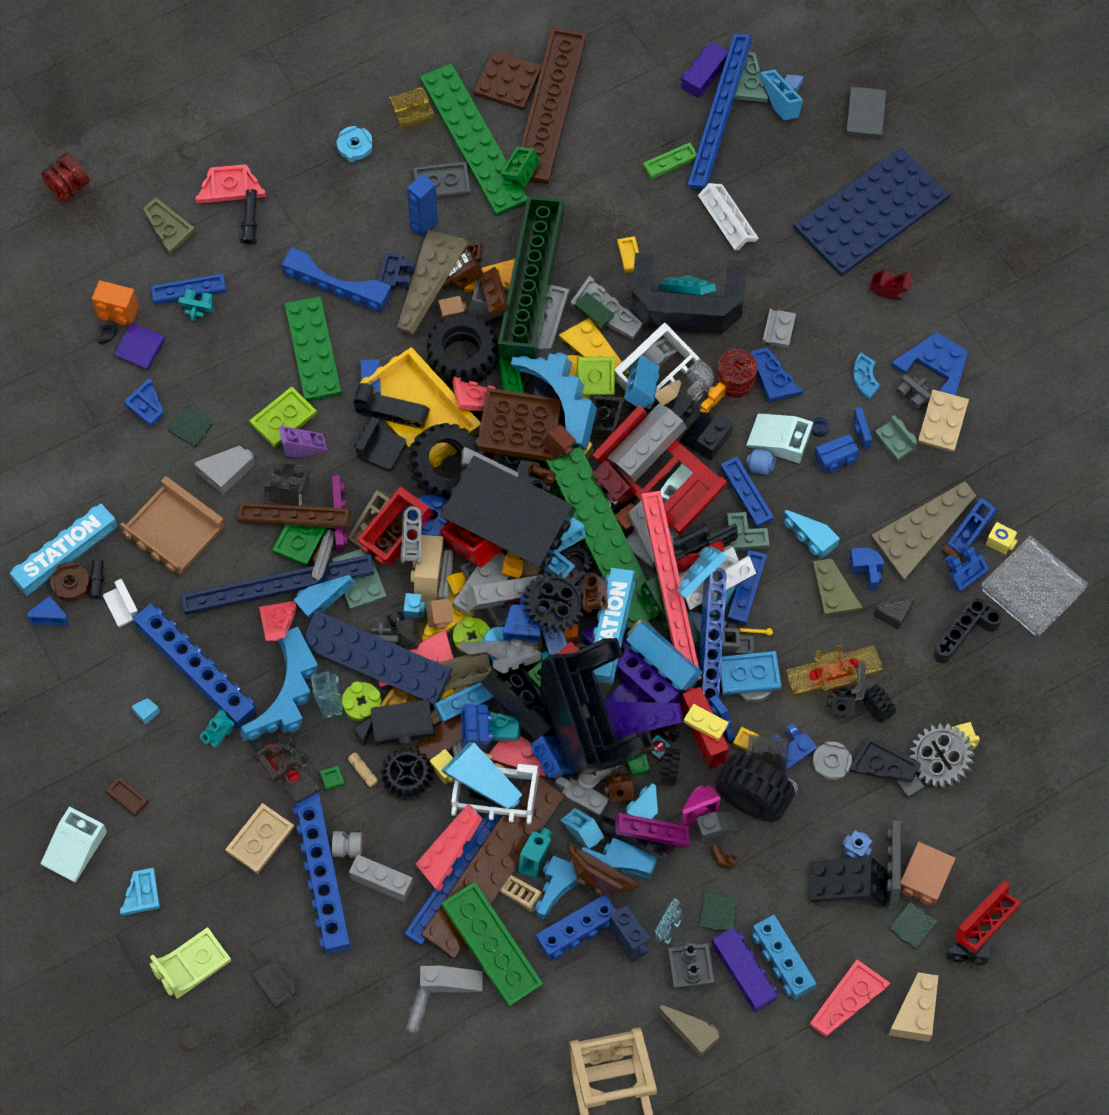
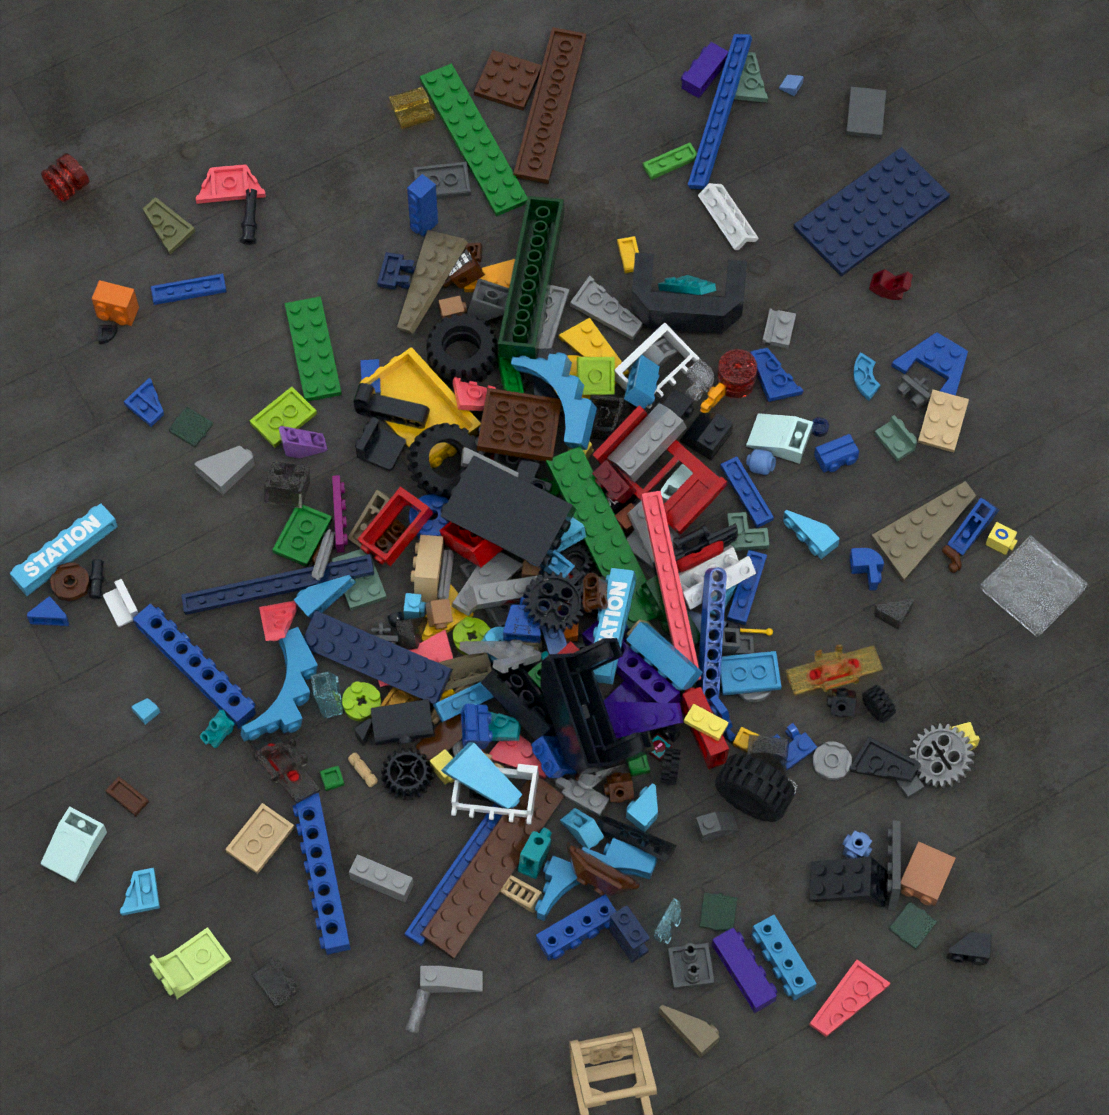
(140, 345): dark purple slope -> none
(173, 527): medium nougat panel -> none
(188, 301): teal hips -> none
(294, 515): reddish brown tile -> none
(347, 844): light grey wheel -> none
(357, 152): medium azure plate -> none
(368, 293): blue arch -> none
(411, 546): light grey piece -> none
(442, 854): coral wing -> none
(456, 582): yellow tile -> none
(491, 944): green plate -> none
(494, 291): reddish brown plate -> none
(512, 565): light orange plate -> none
(521, 165): green bracket -> none
(547, 475): reddish brown arm -> none
(559, 442): copper brick -> none
(594, 310): dark green tile -> none
(652, 830): magenta plate -> none
(668, 392): tan slope -> none
(701, 802): dark pink slope -> none
(705, 564): medium azure plate -> none
(723, 860): reddish brown arm -> none
(782, 95): dark azure slope -> none
(833, 589): olive wing -> none
(861, 428): blue plate -> none
(863, 684): dark grey piece -> none
(917, 1012): tan wedge -> none
(963, 631): black beam -> none
(969, 571): blue plate -> none
(983, 912): red fence -> none

